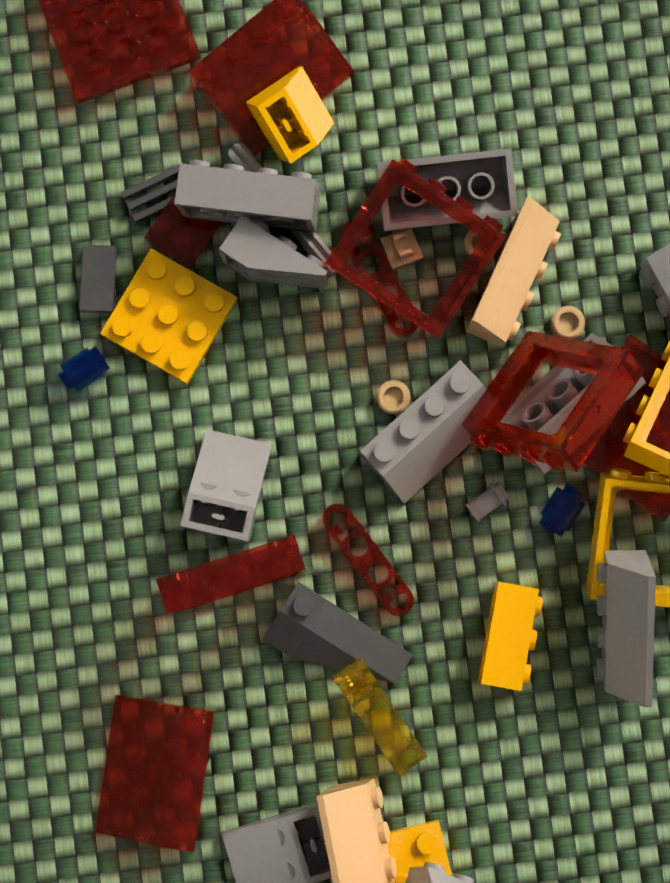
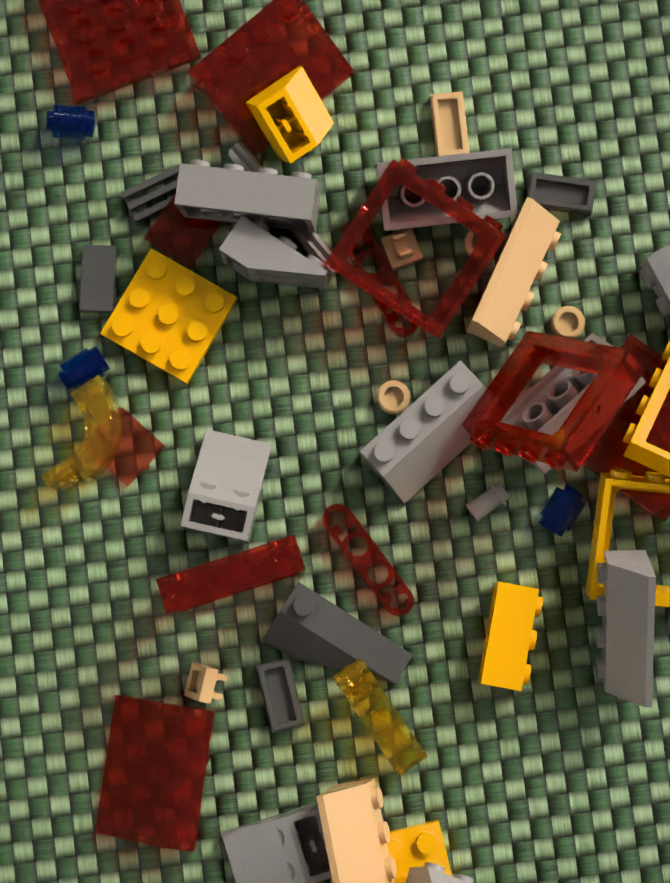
(71, 122): none -> clear blue brick
(101, 437): none -> clear yellow arch
(135, 451): none -> clear red piece
(202, 683): none -> tan tile
(280, 695): none -> dark grey tile
(449, 123): none -> tan tile
(562, 193): none -> dark grey tile

